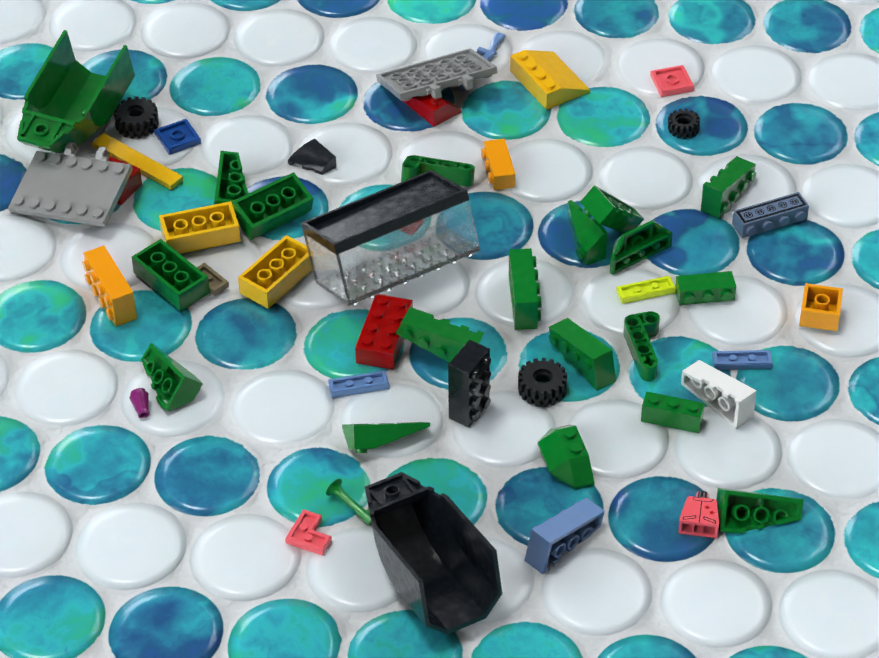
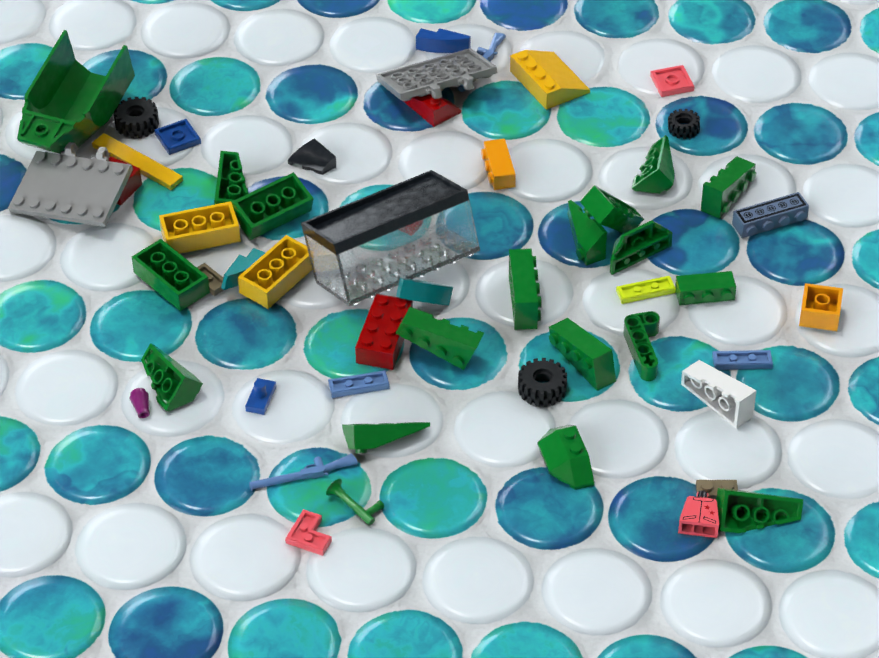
(109, 286): light orange brick -> none
(238, 267): none -> teal slope
(260, 396): none -> blue tile
(313, 472): none -> medium blue piece
(424, 291): none -> teal slope
(433, 554): black windscreen -> none
(442, 41): none -> blue slope
(455, 171): green beam -> none
(469, 383): black brick -> none
(562, 533): medium blue wedge -> none
(658, 171): none -> green wedge
(672, 412): green brick -> none
(712, 486): none -> dark tan plate

